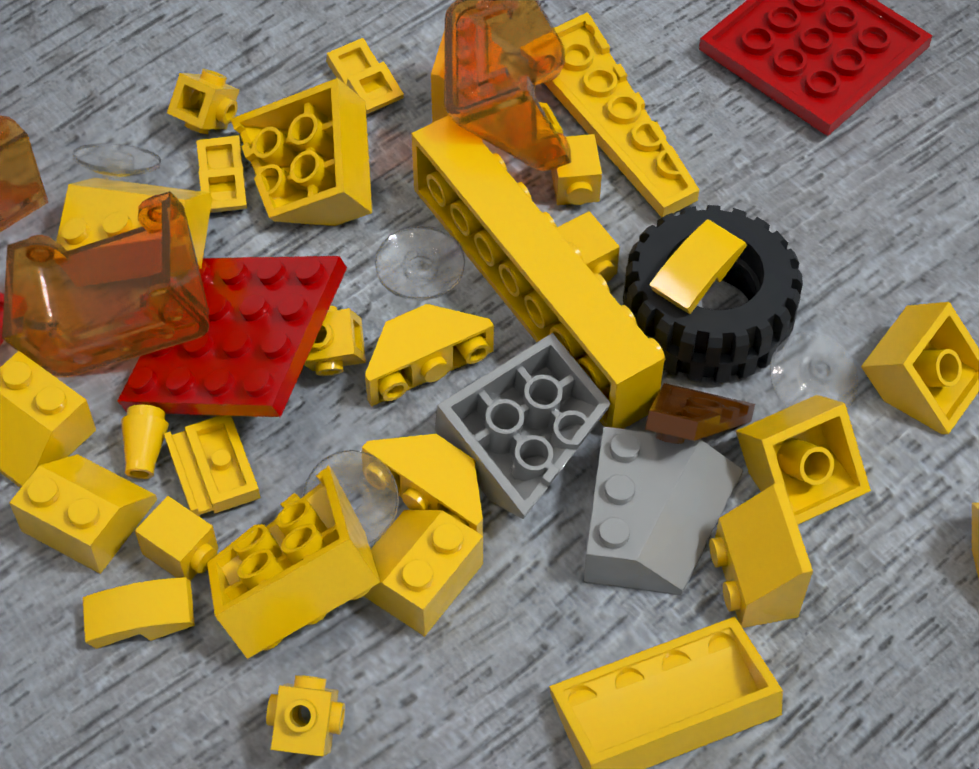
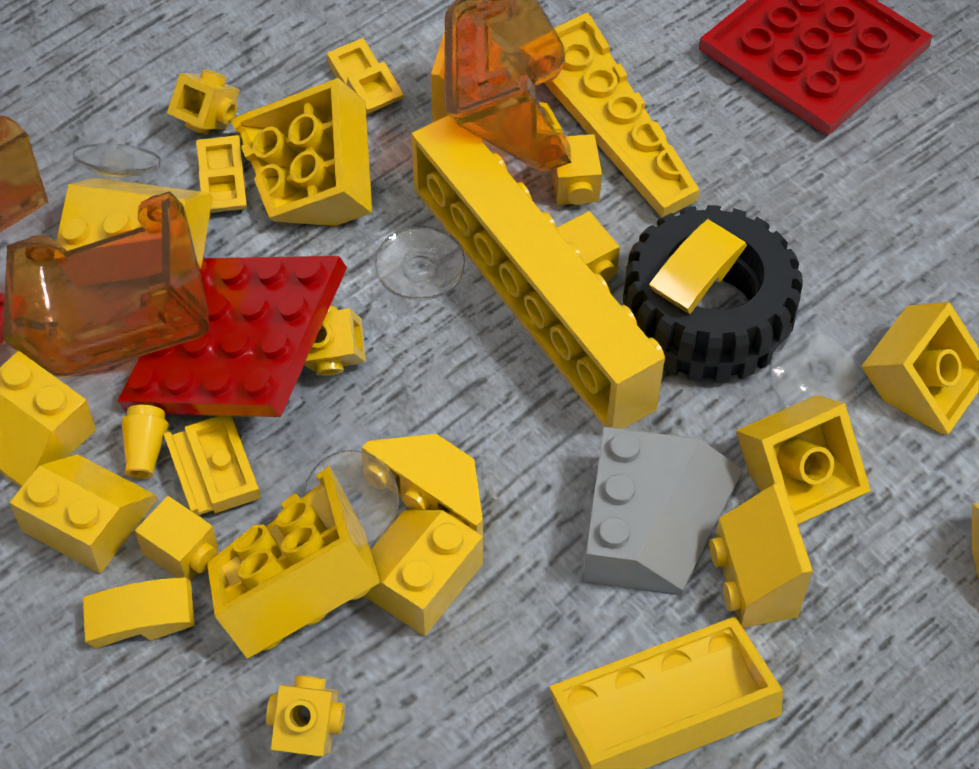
(424, 348): yellow slope -> none
(523, 422): light grey wedge -> none
(693, 414): reddish brown wing -> none

